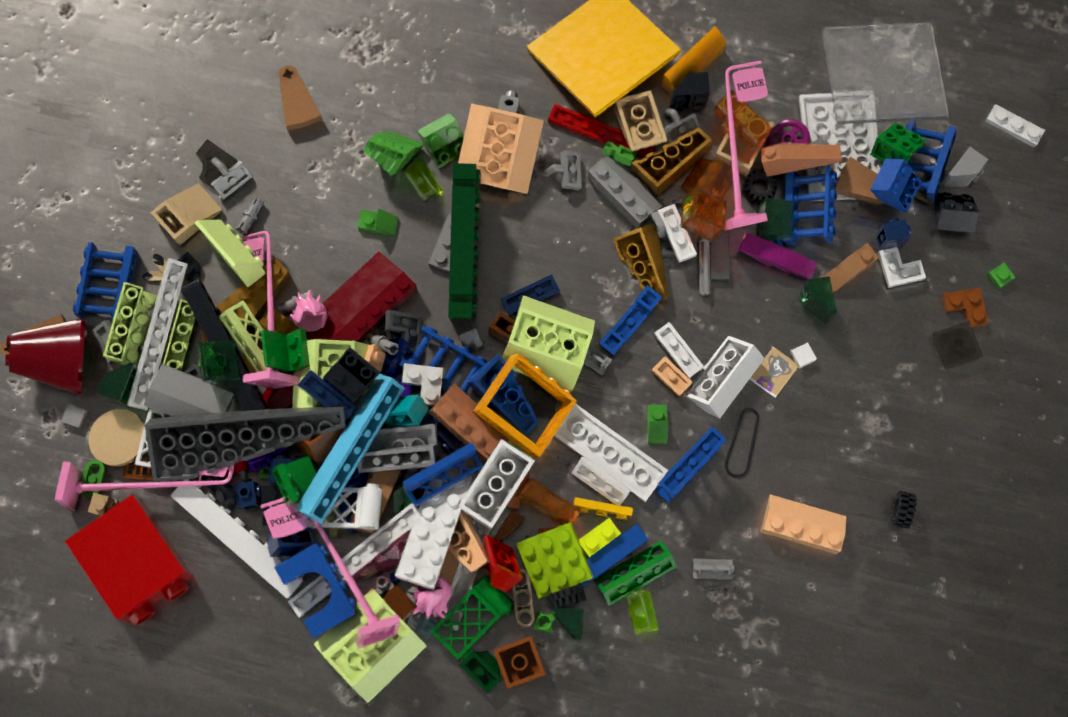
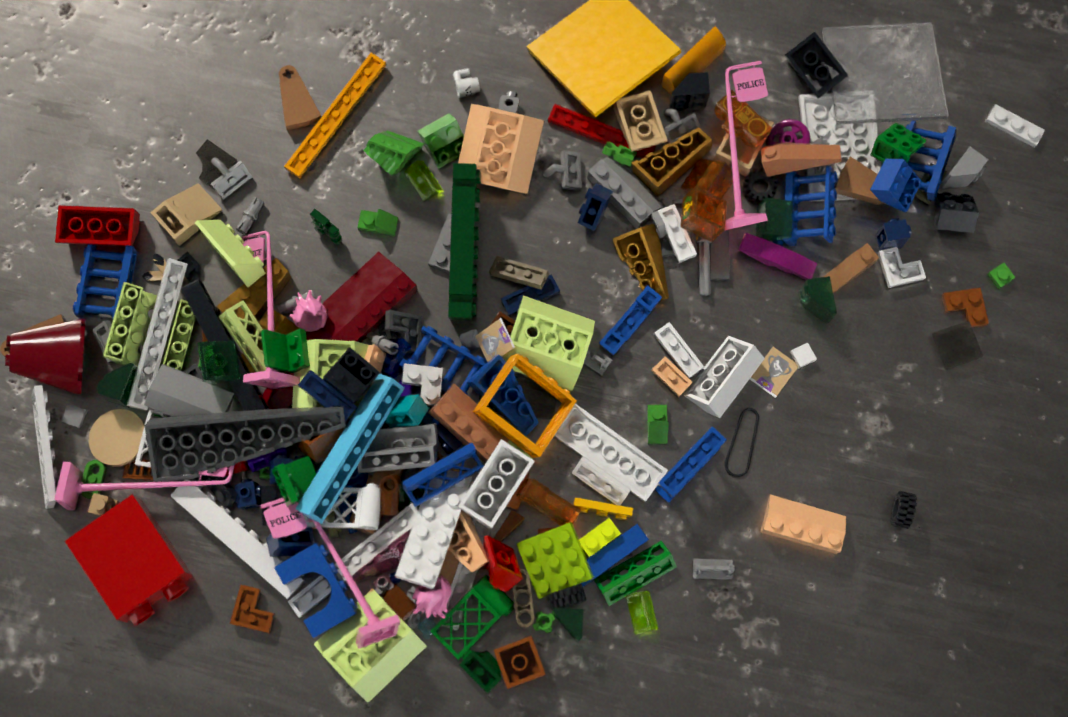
(44, 438): none -> white plate
(97, 225): none -> red slope
(245, 611): none -> dark orange plate
(324, 226): none -> dark green plate
(335, 115): none -> light orange plate
(389, 496): none -> reddish brown piece
(465, 86): none -> white piece
(495, 340): none -> sticker
(519, 272): none -> dark tan plate
(595, 206): none -> dark blue brick
(816, 65): none -> black slope

